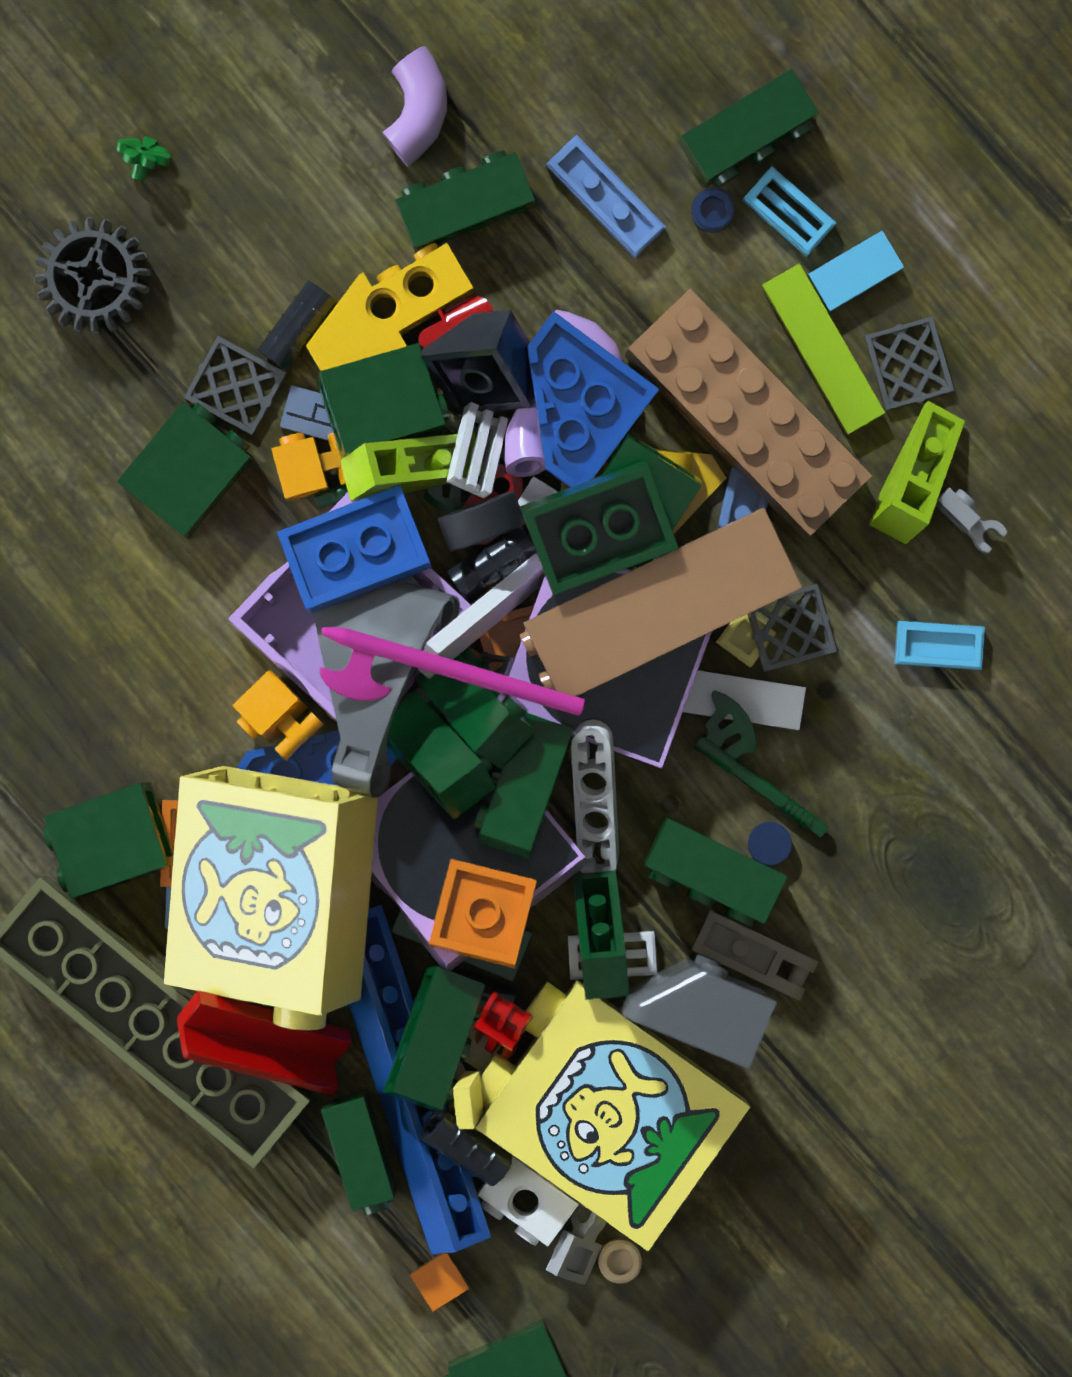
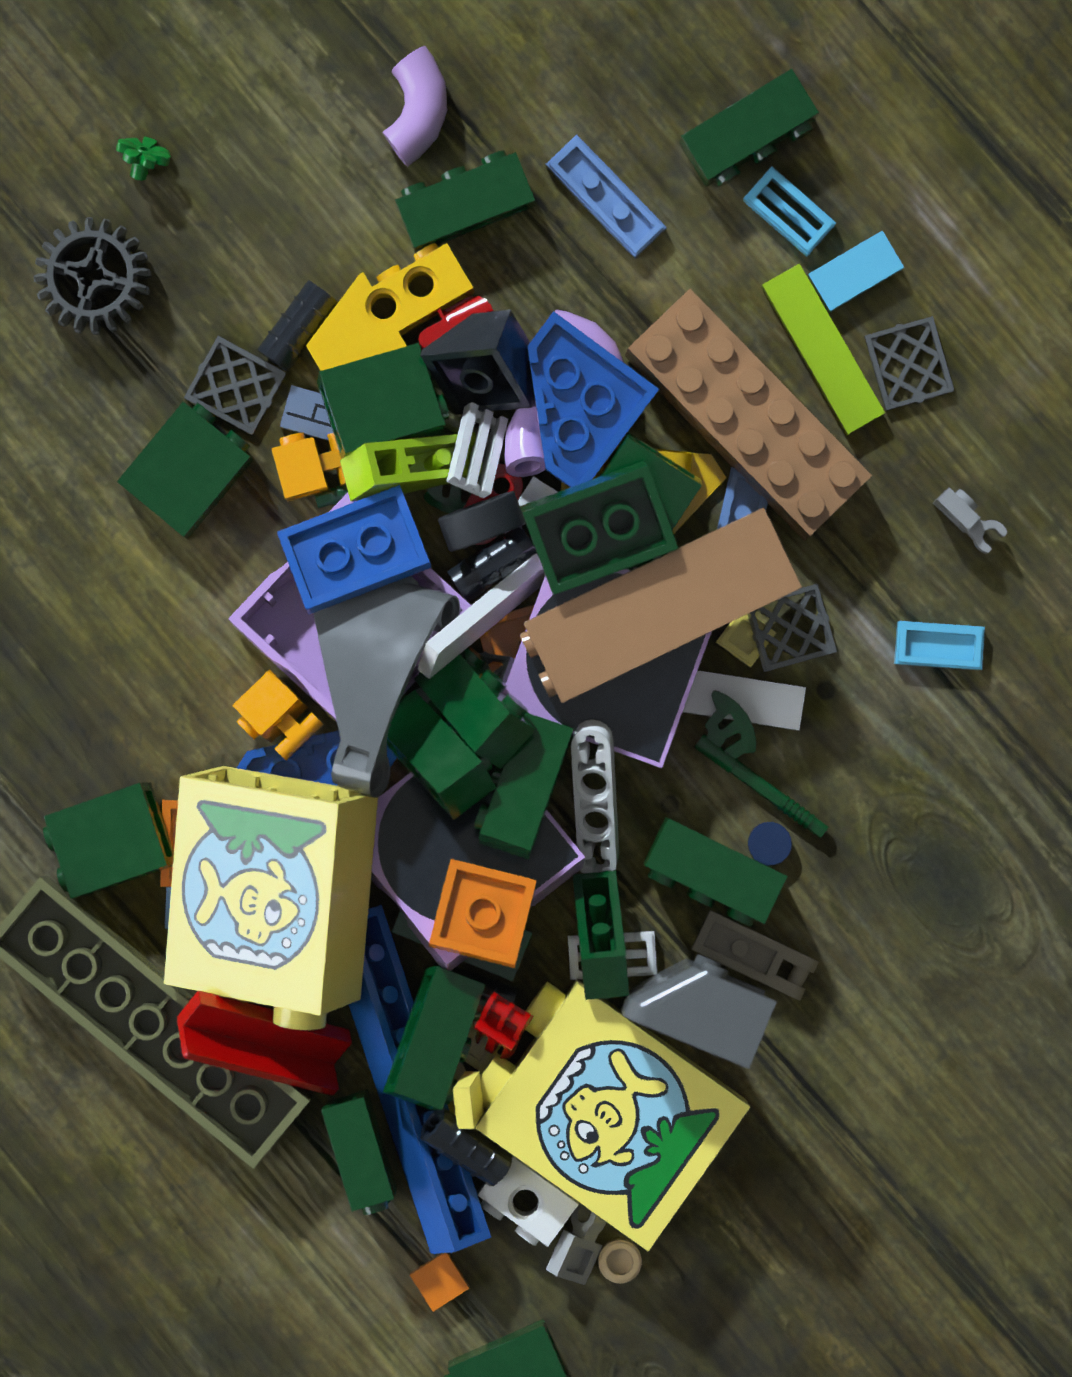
(357, 684): dark pink piece -> none
(712, 210): dark blue tile -> none
(917, 475): lime slope -> none

